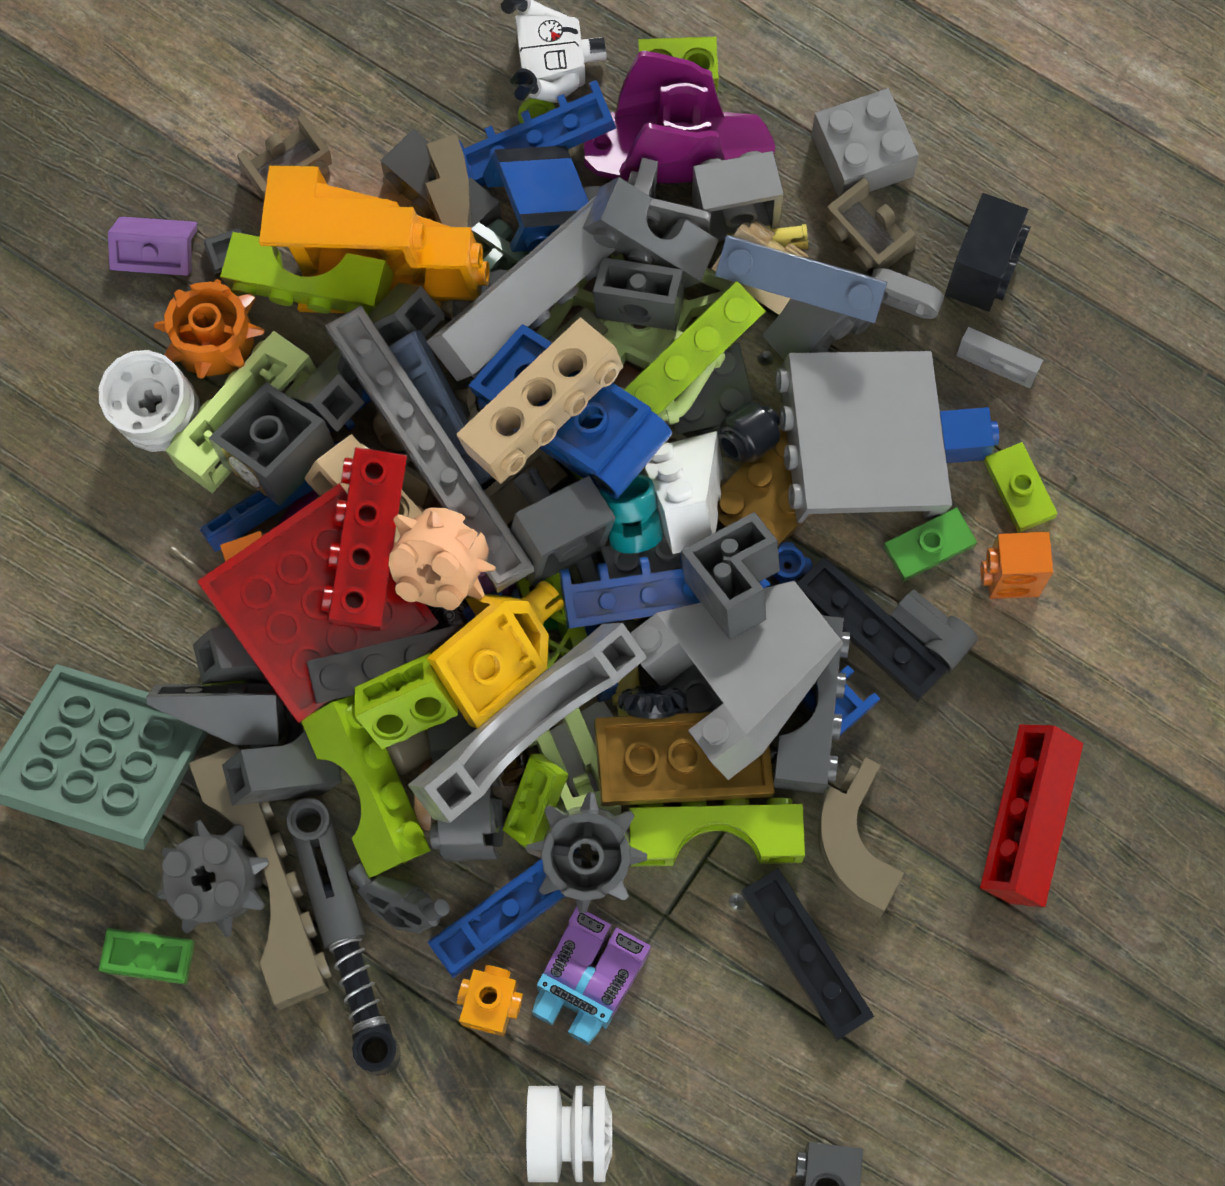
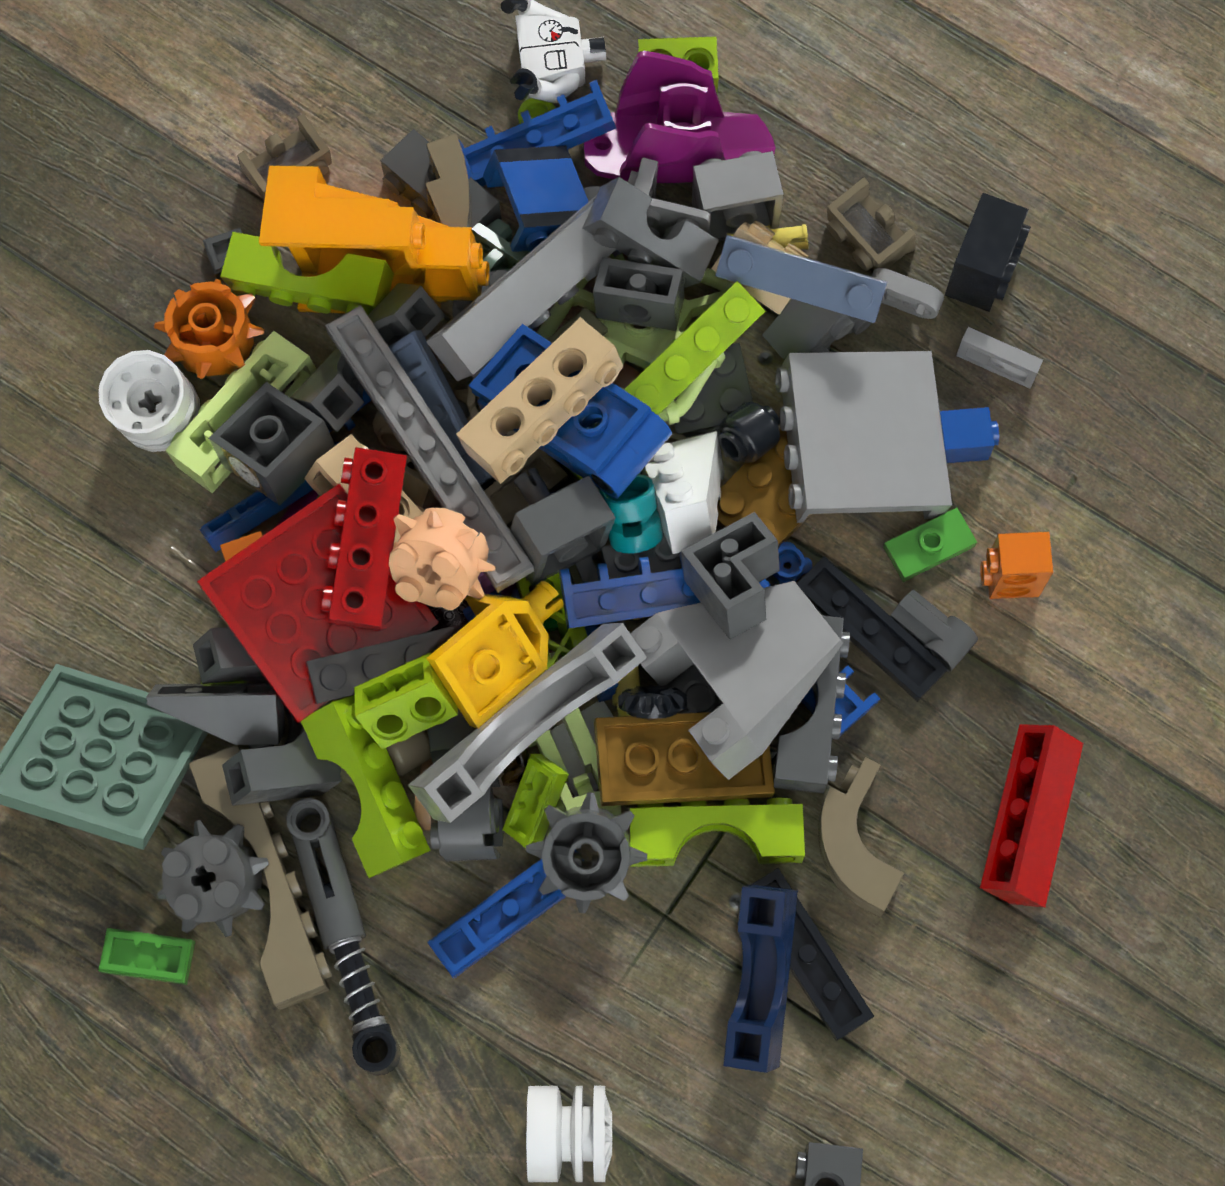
(151, 245): medium lavender panel -> none
(398, 901): dark grey piece -> none
(489, 1017): light orange brick -> none
(579, 986): hips -> none
(759, 1013): none -> dark blue arch
(865, 141): light grey brick -> none
(1020, 487): lime plate -> none

